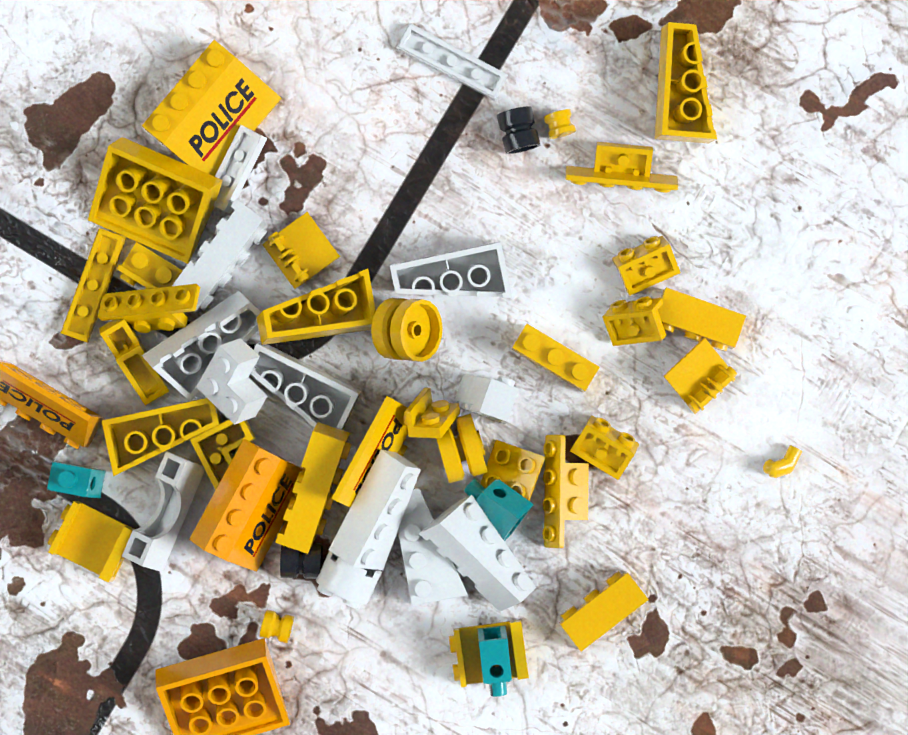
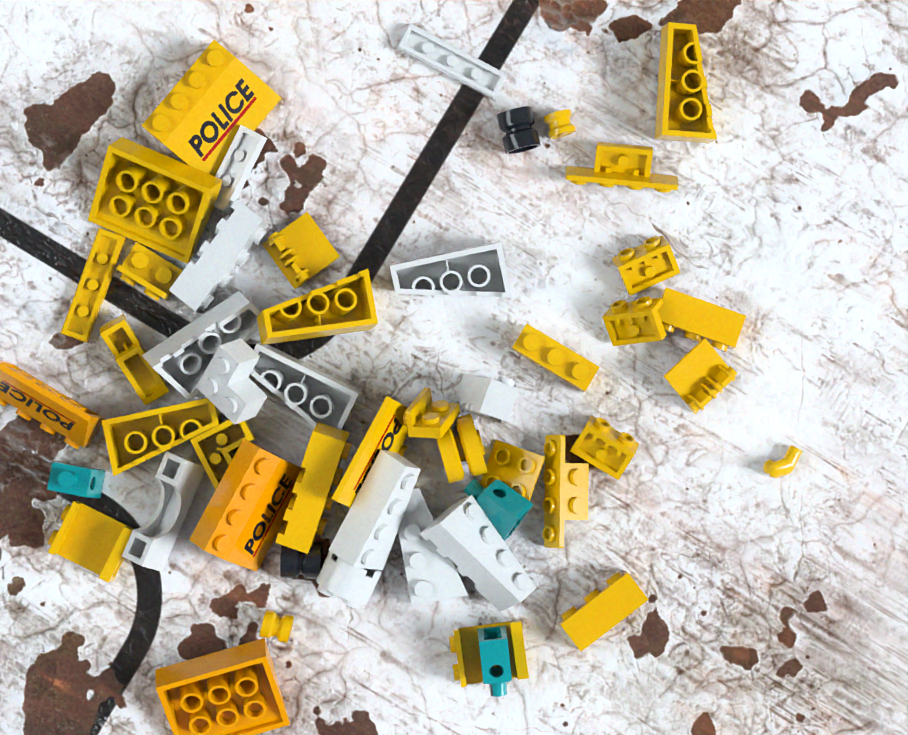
(151, 308): yellow bracket -> none
(406, 329): yellow wheel -> none

